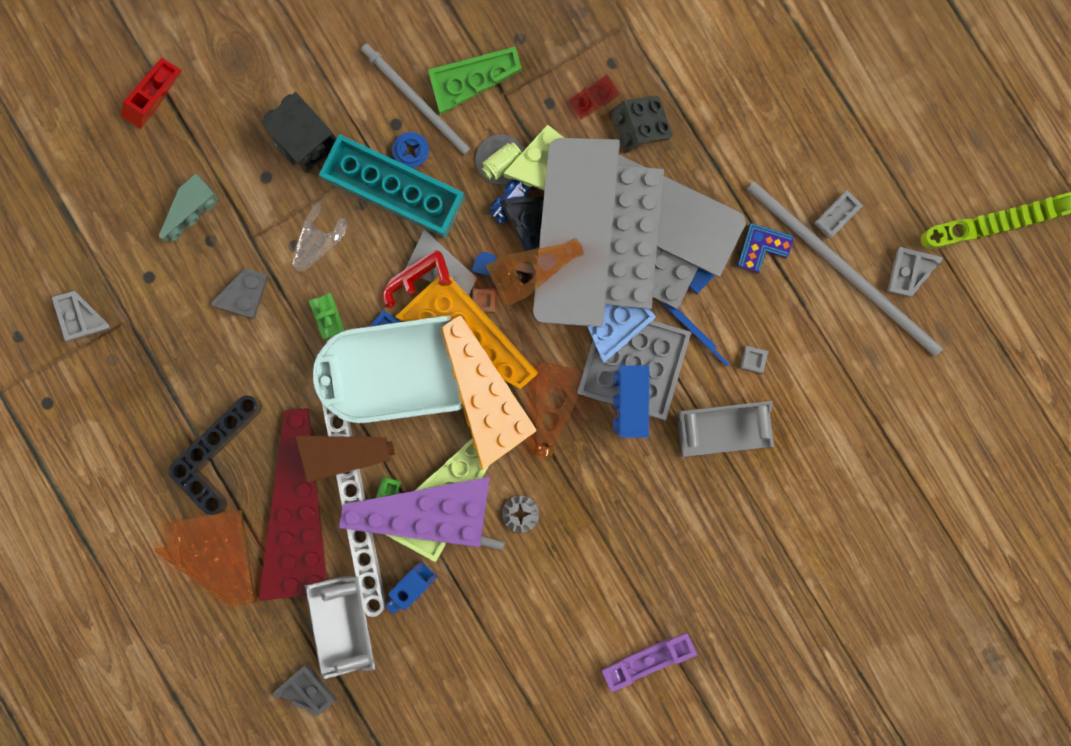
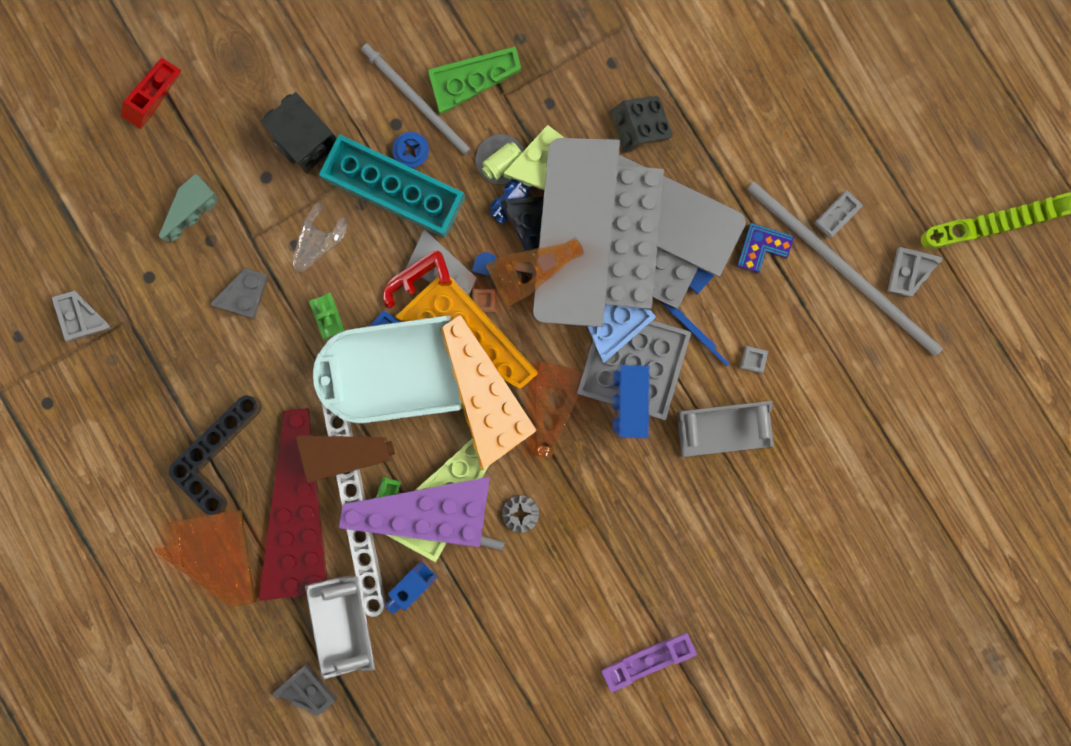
(594, 97): clear red slope -> none

